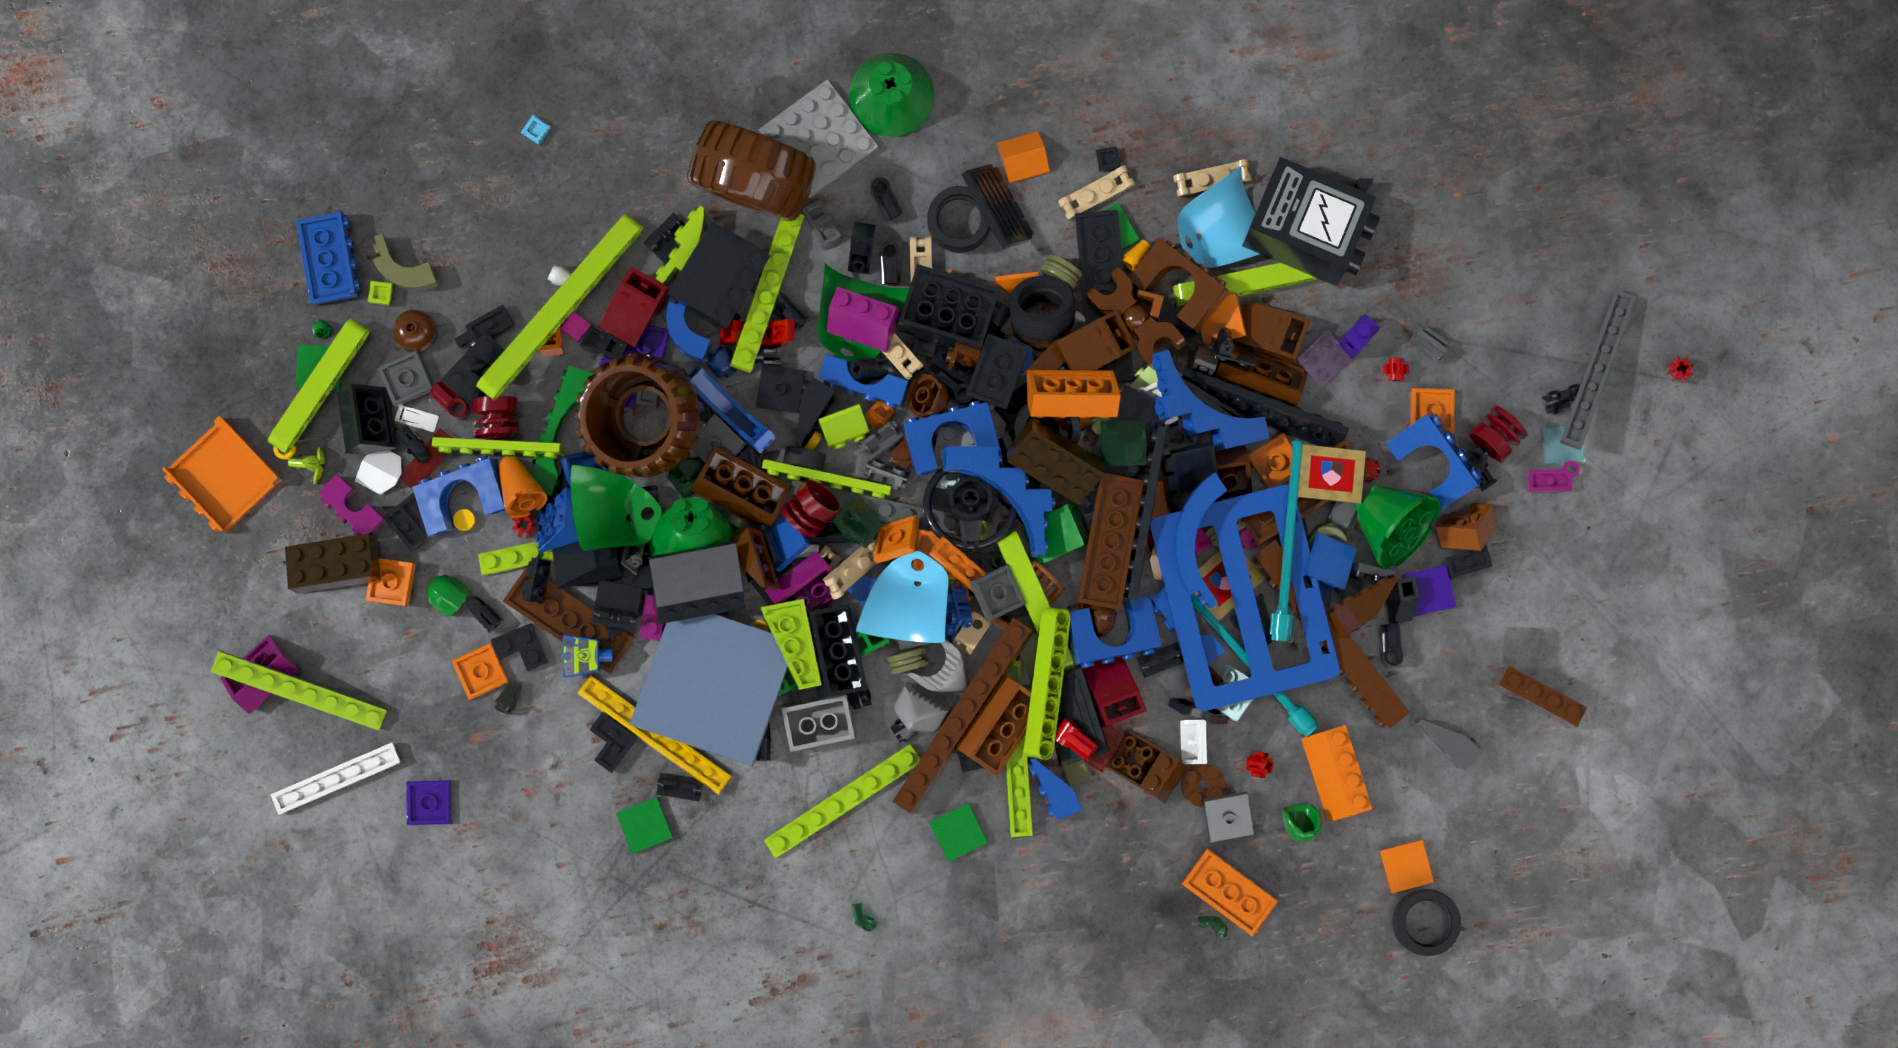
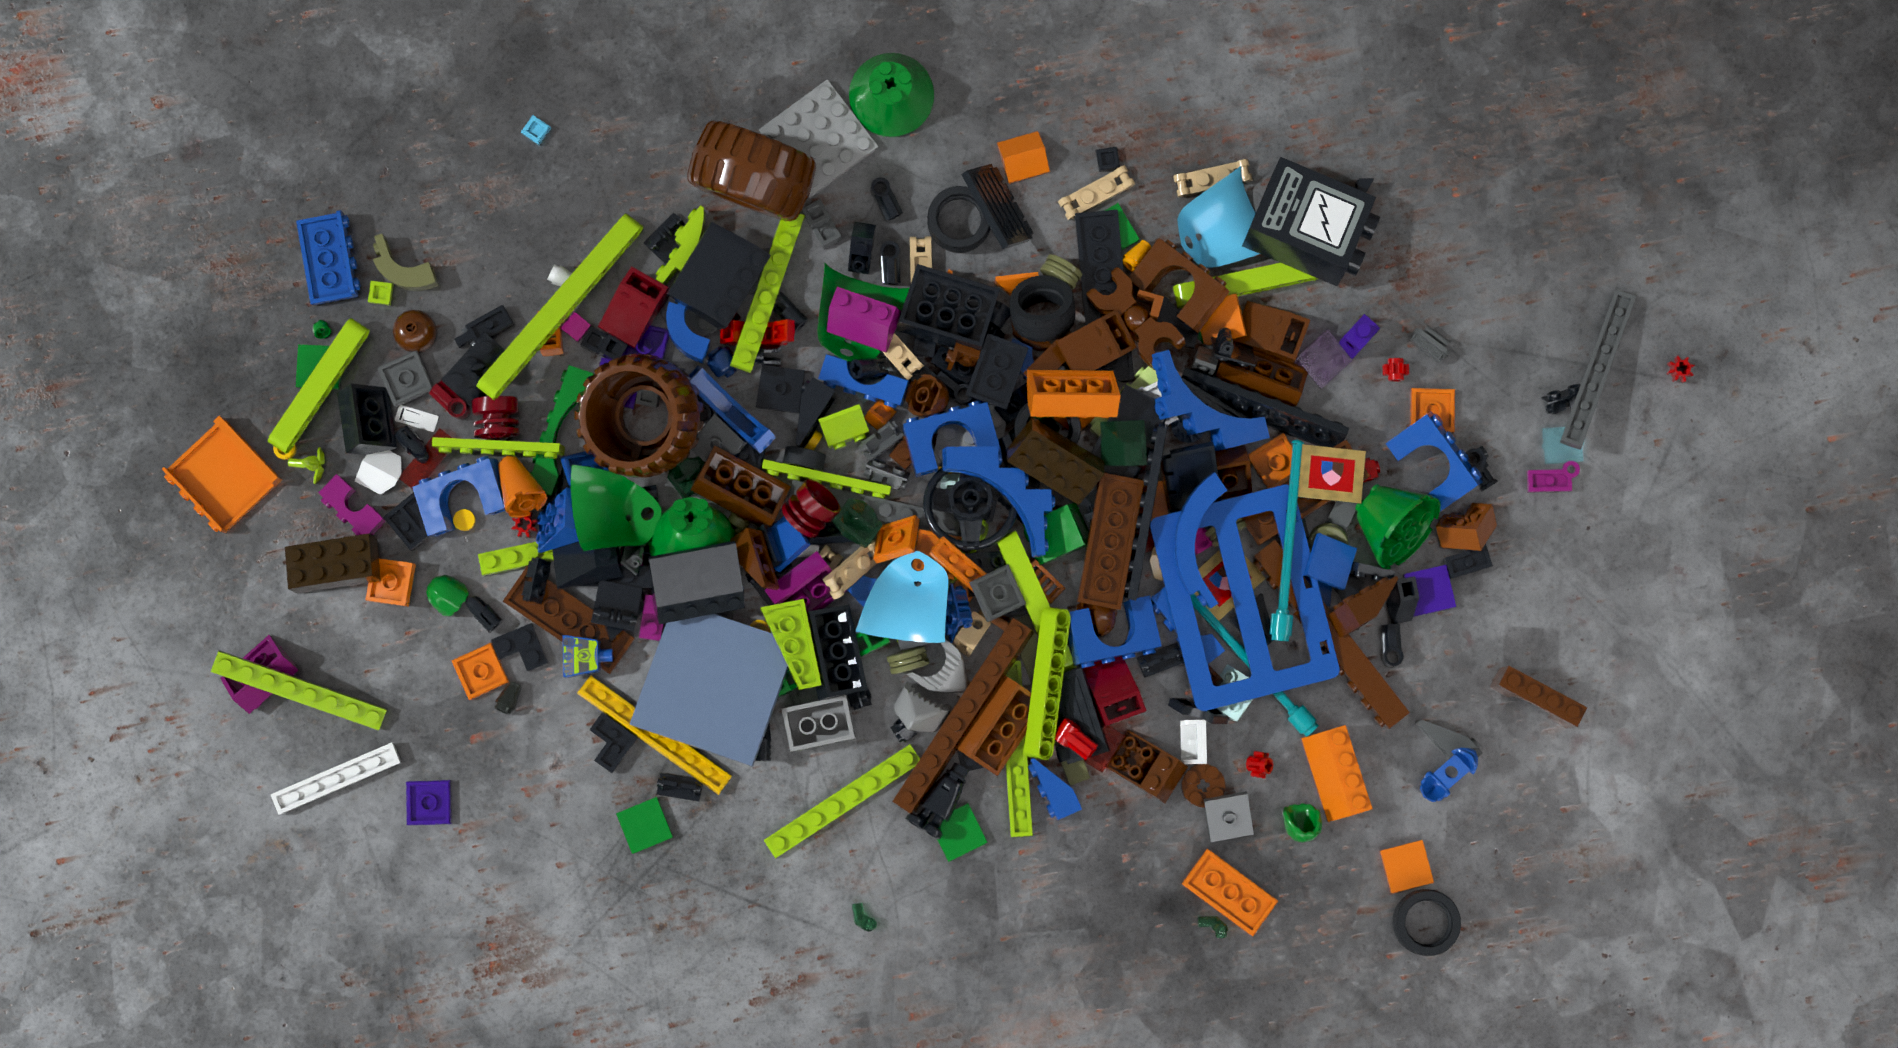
(940, 801): none -> black piece
(1247, 540): dark pink tile -> none
(1437, 784): none -> blue piece
(1500, 431): dark red wheel -> none

